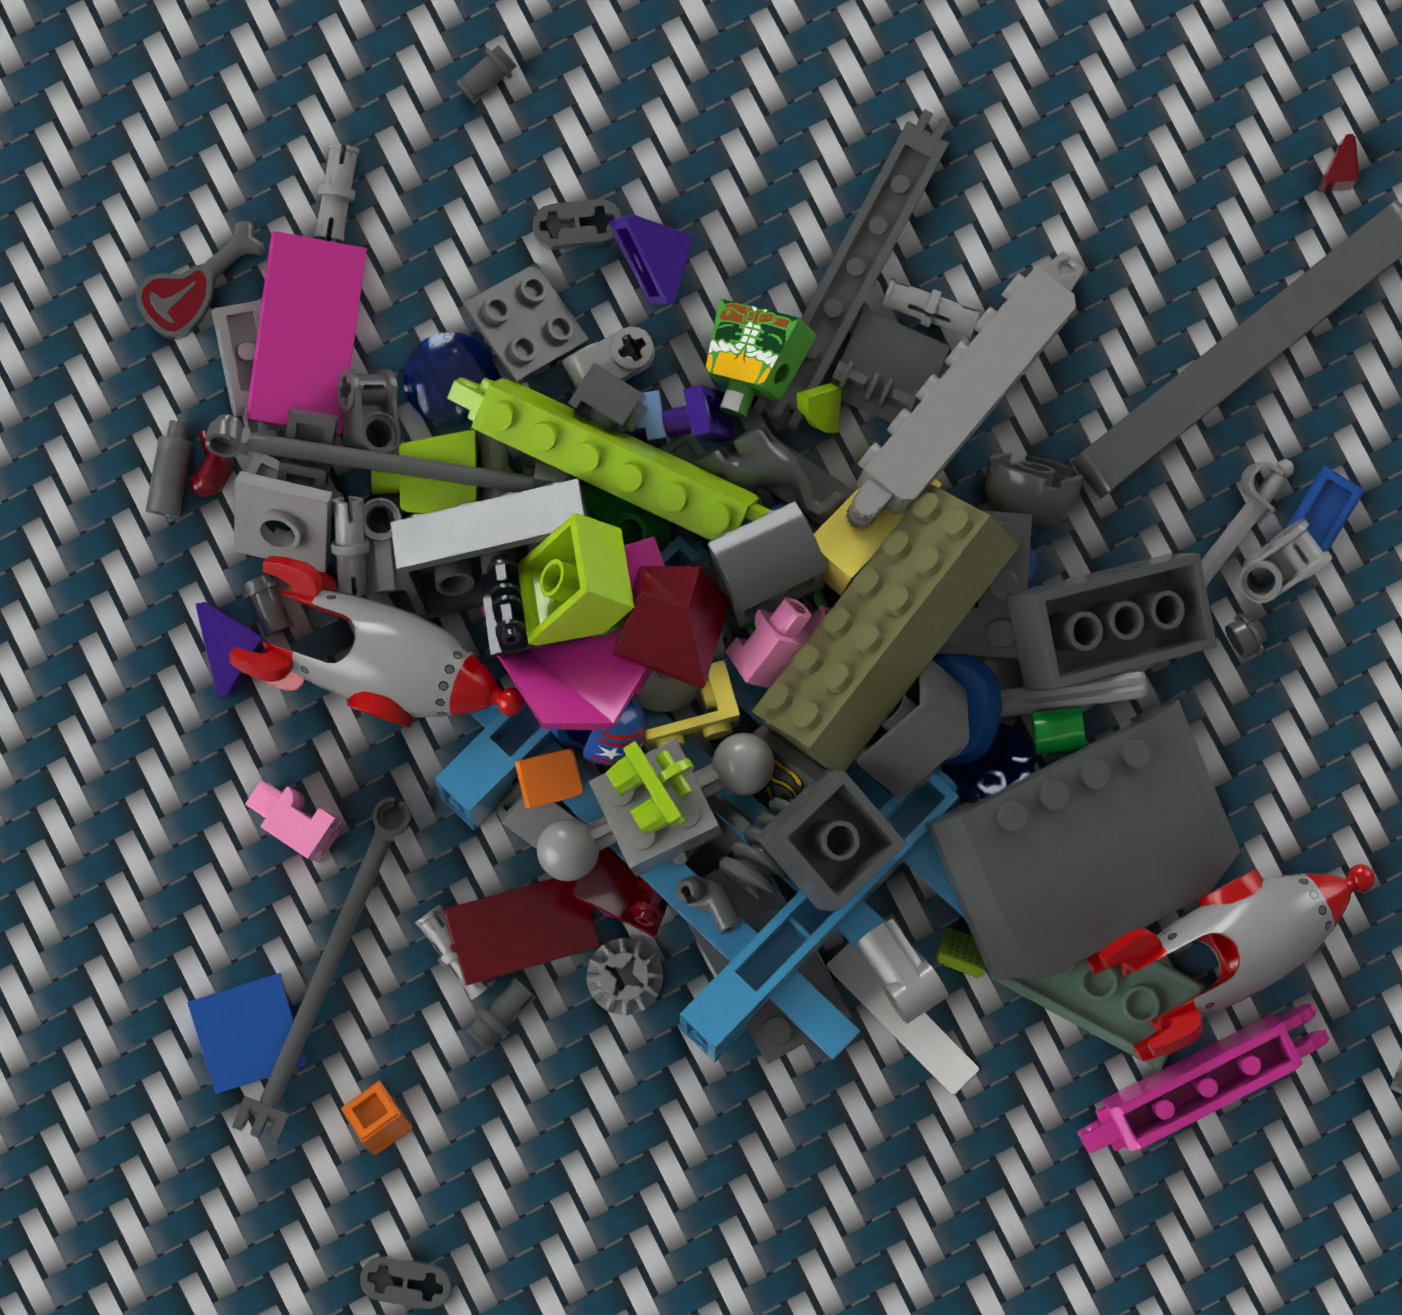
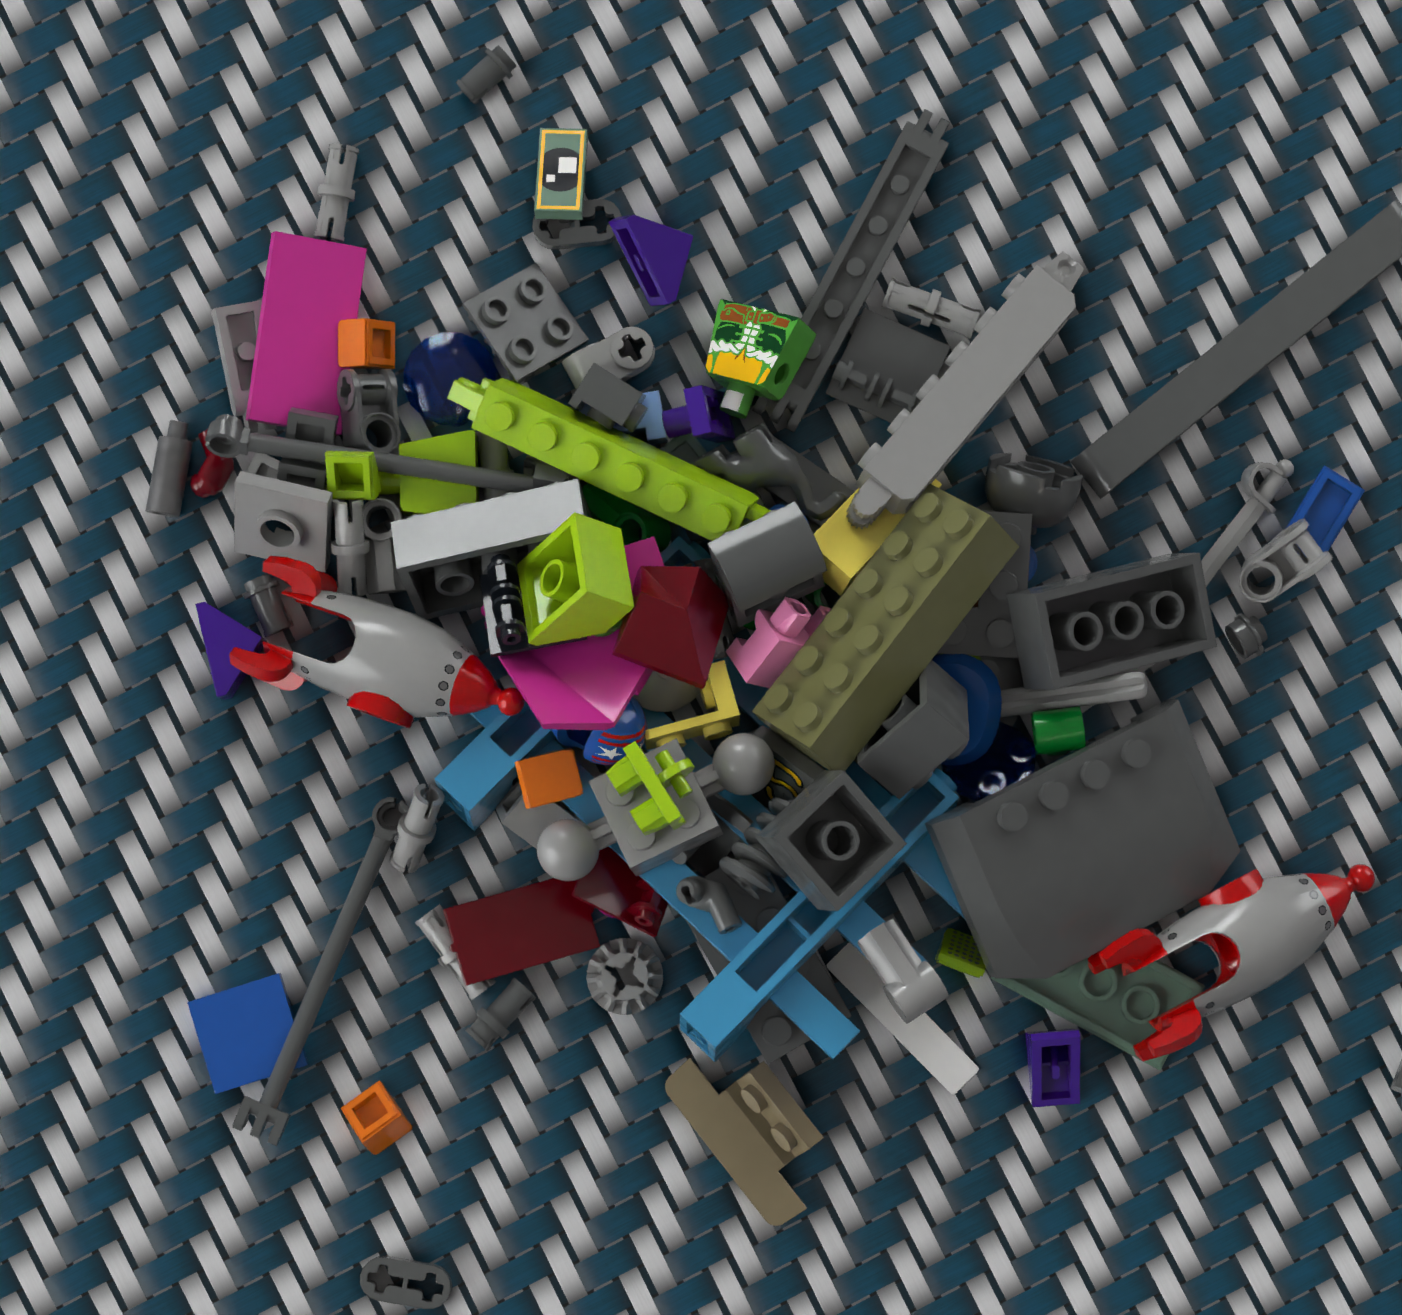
(180, 301): dark grey piece -> none
(291, 825): bright pink hips -> none
(352, 475): none -> lime slope
(366, 344): none -> orange slope
(416, 828): none -> light grey pin
(561, 174): none -> tile
(750, 1130): none -> dark tan plate
(821, 407): lime tile -> none
(1054, 1067): none -> dark purple slope
(1202, 1082): dark pink hinge -> none
(1343, 168): dark red slope -> none

